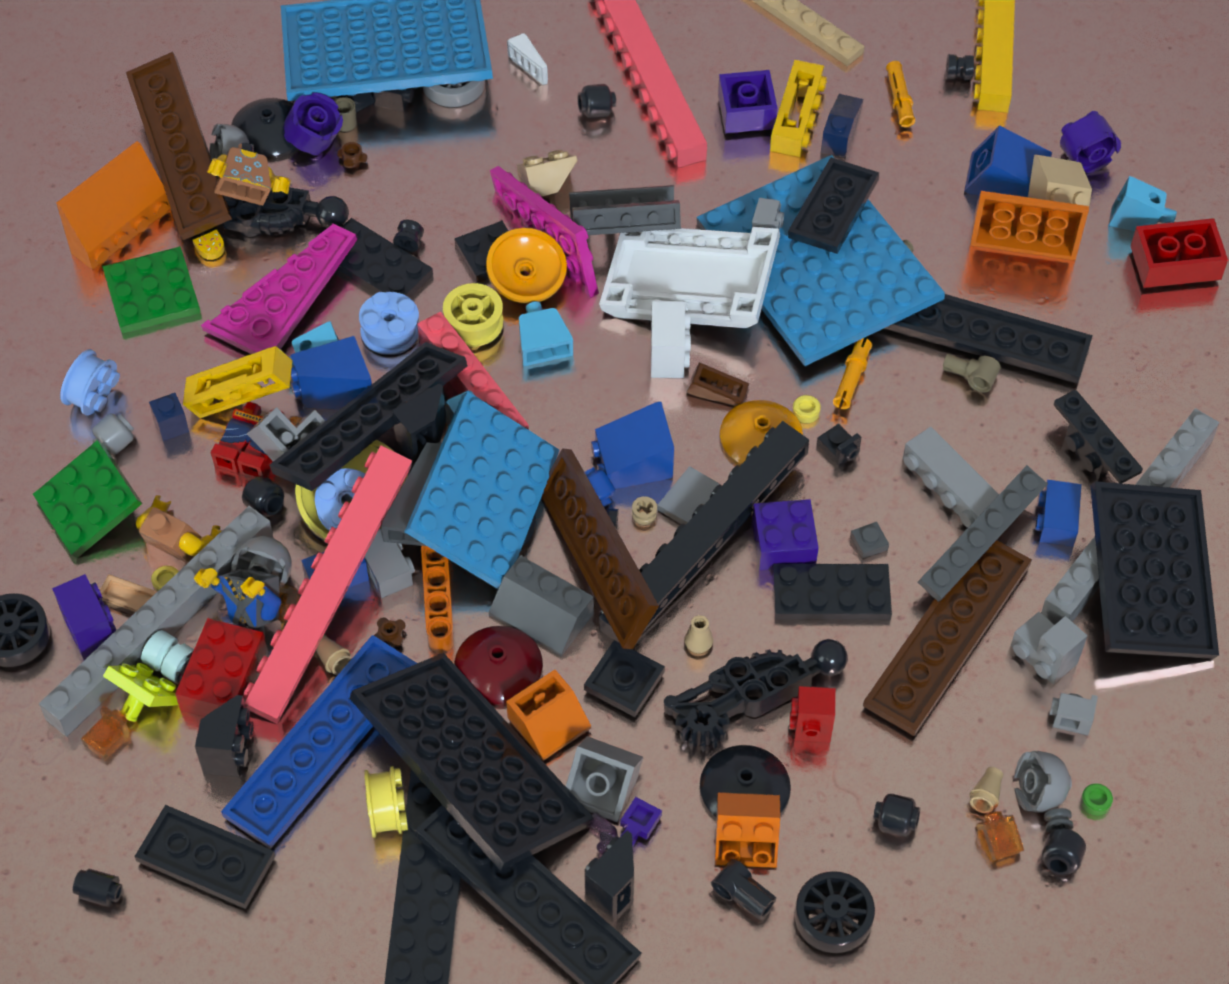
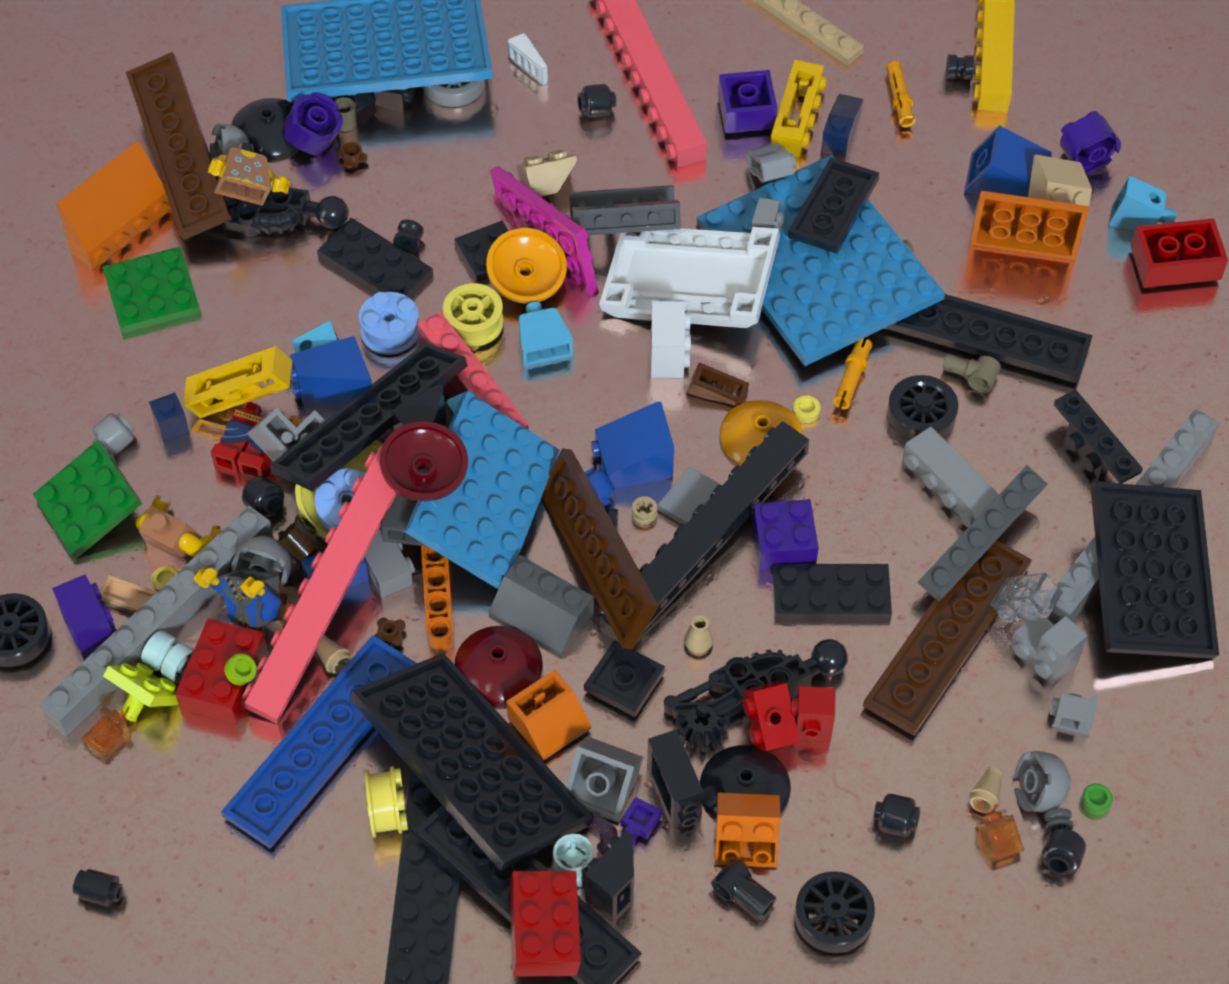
(89, 382): light blue wheel -> none
(205, 856): black plate -> none
(210, 245): yellow tile -> none
(224, 737): black slope -> none
(240, 669): none -> lime tile
(282, 297): dark pink wing -> none
(299, 537): none -> dark brown piece
(423, 447): none -> dark red dish
(545, 923): none -> red brick
(573, 854): none -> light aqua wheel
(675, 779): none -> black window
(770, 162): none -> light grey brick
(770, 716): none -> red brick
(839, 444): black bracket -> none
(869, 540): dark grey plate -> none
(914, 412): none -> black wheel
(1026, 598): none -> clear brick
(1060, 513): blue brick -> none

